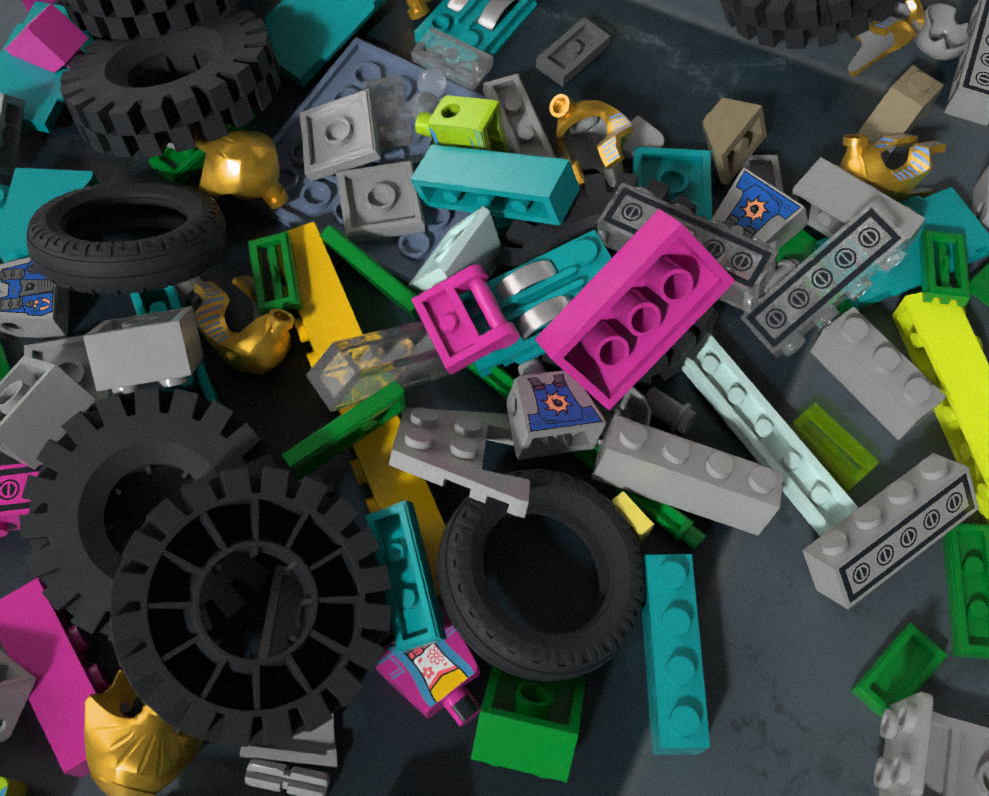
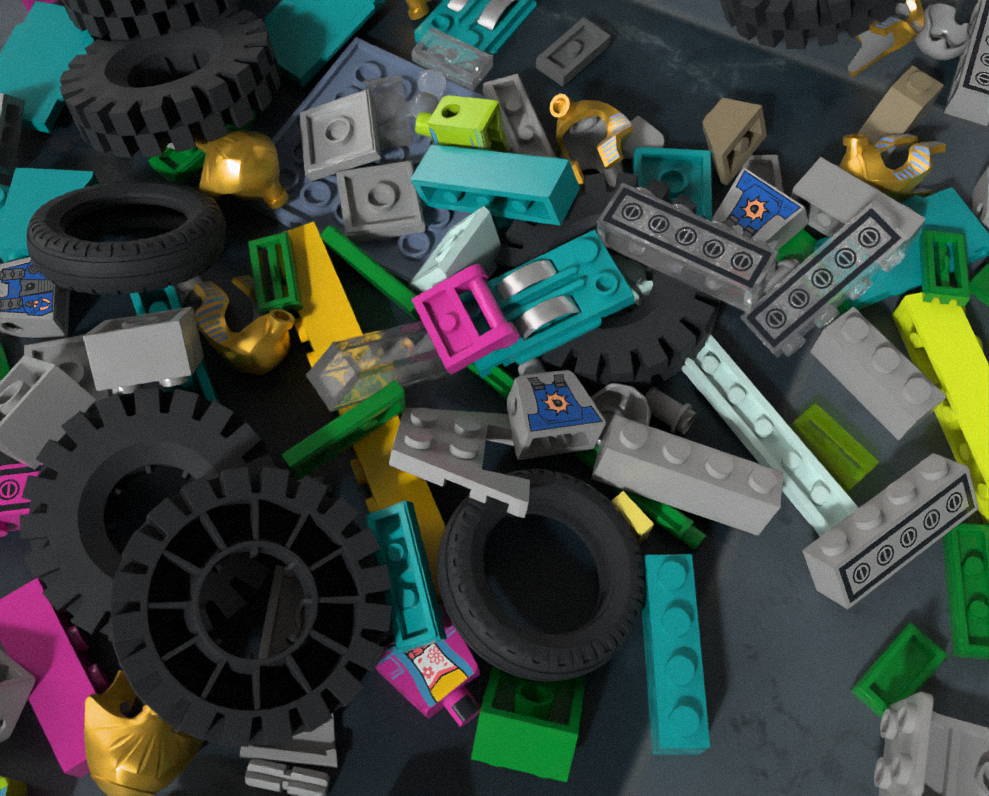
(48, 40): dark pink slope -> none
(635, 309): dark pink slope -> none

